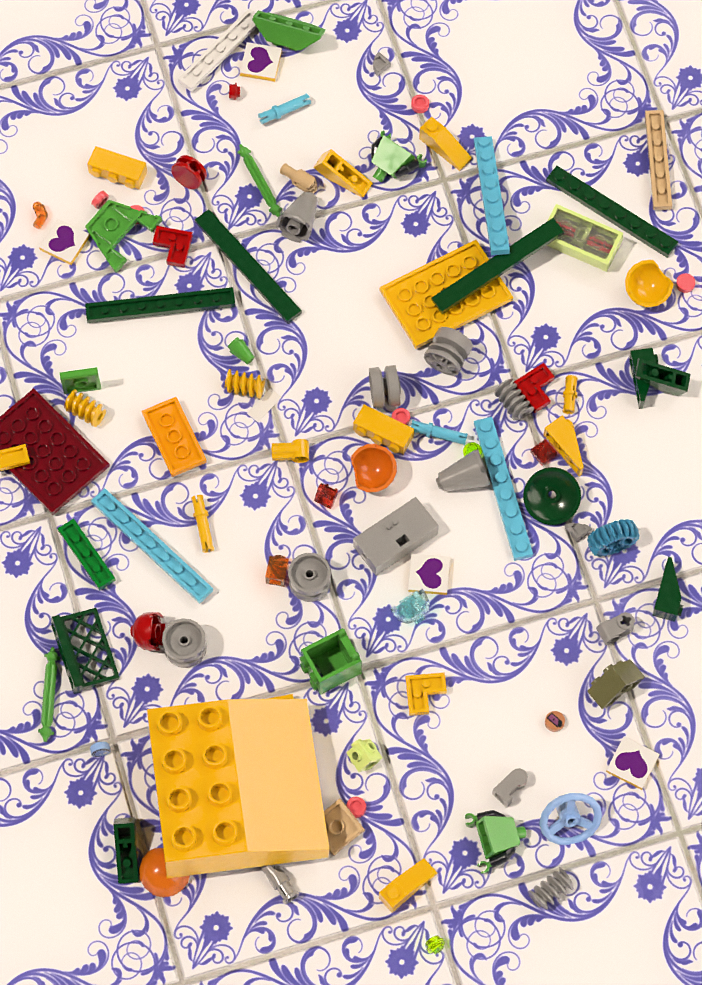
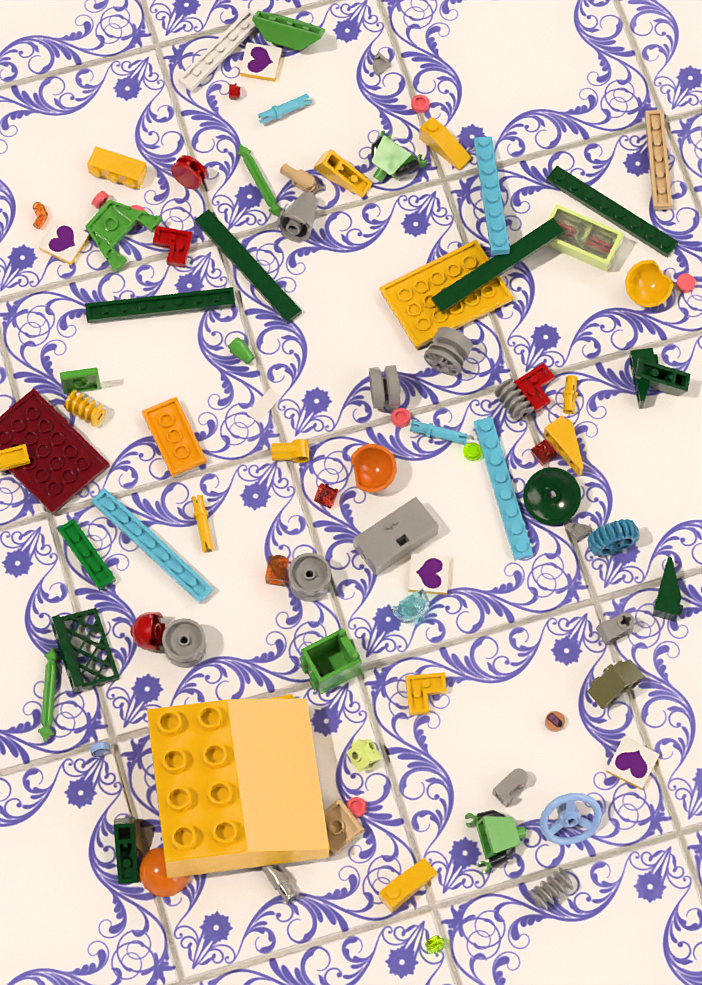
(244, 384): yellow piece -> none
(383, 429): yellow brick -> none
(464, 474): light grey cone -> none

